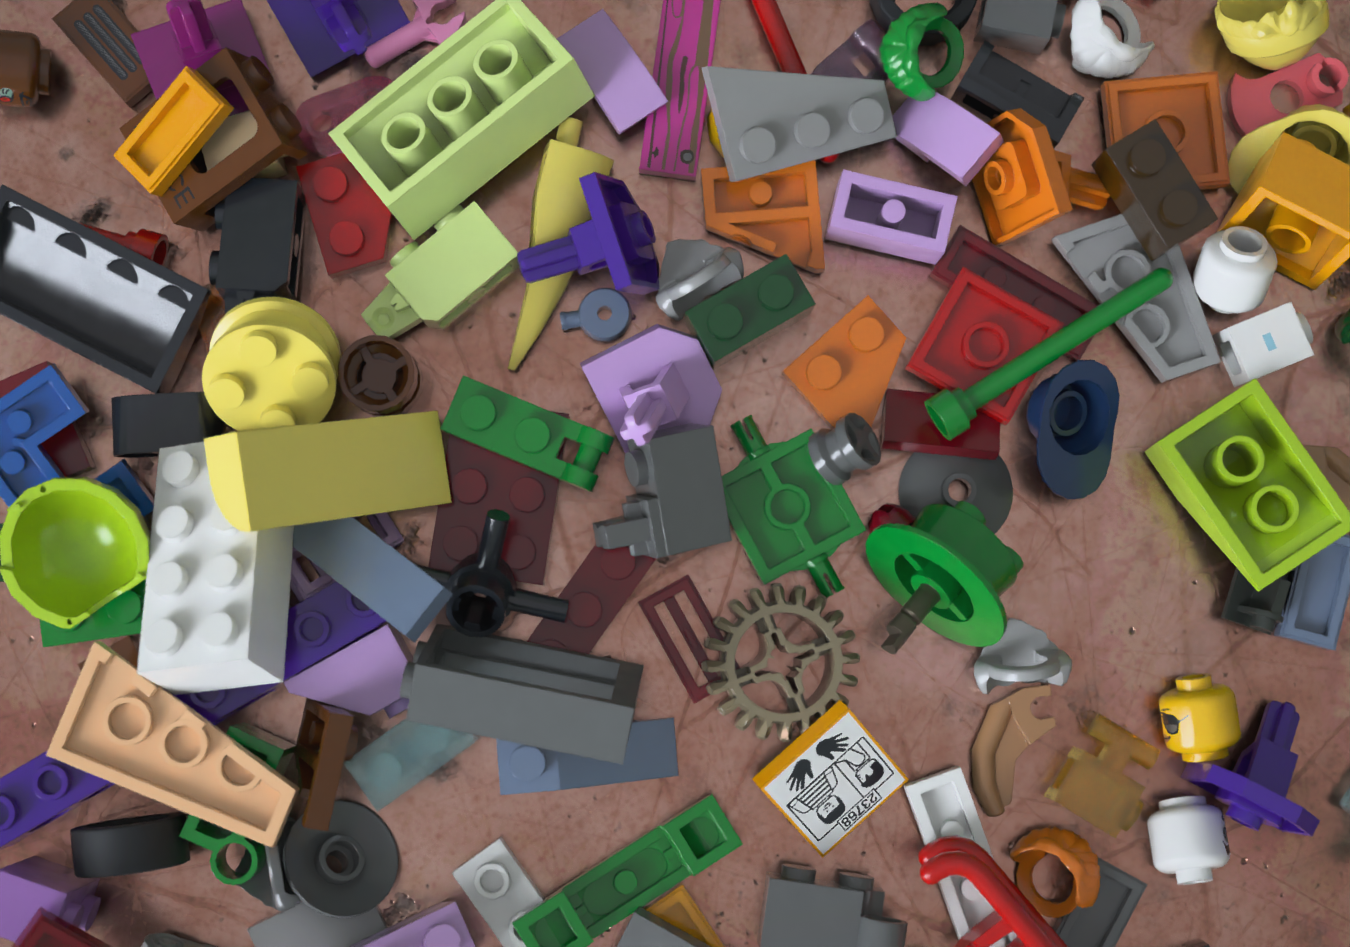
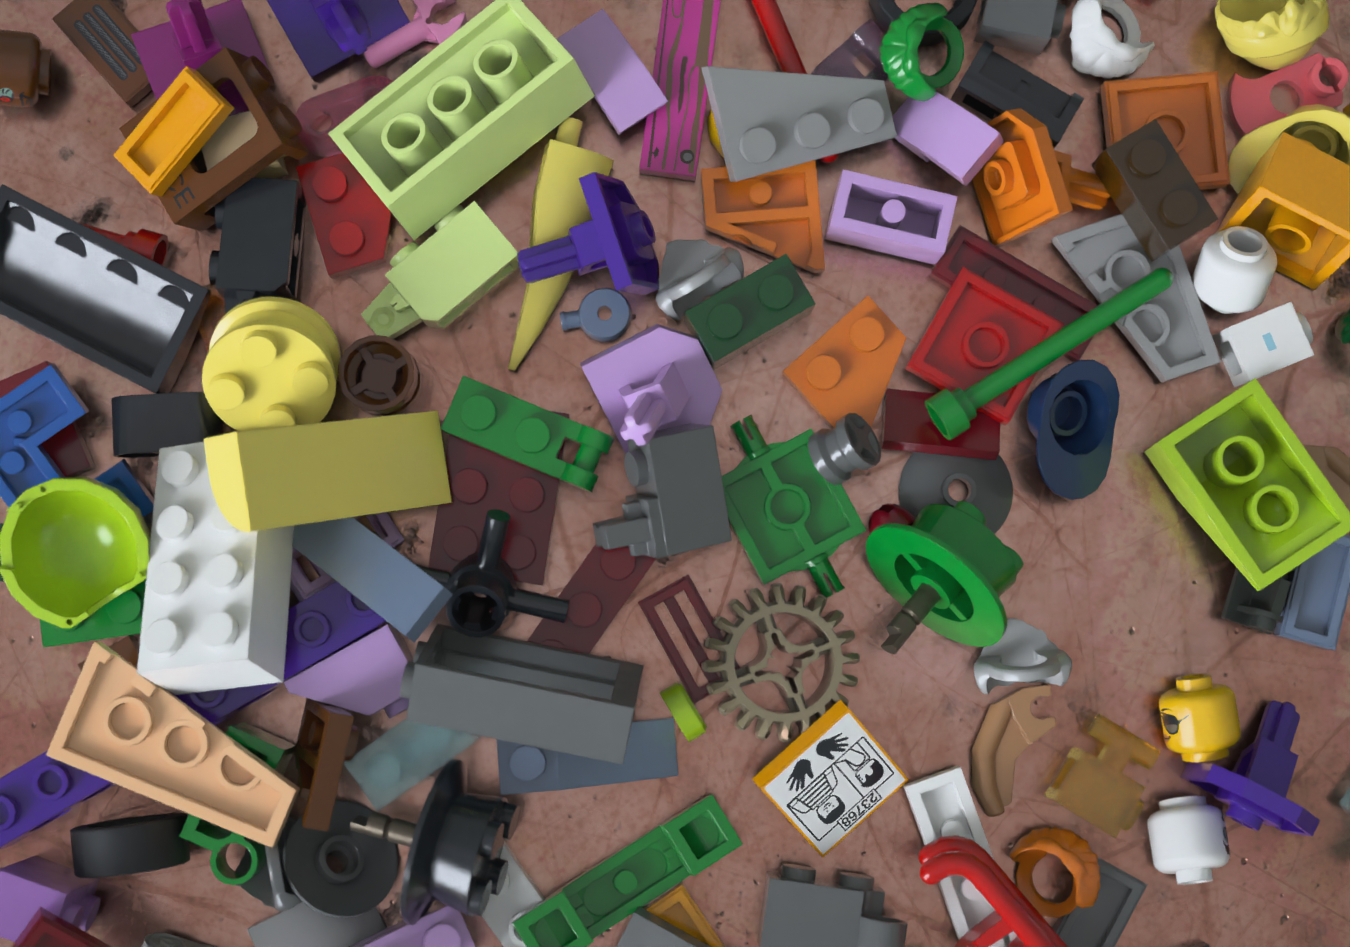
(451, 846): none -> black piece
(684, 711): none -> lime tile

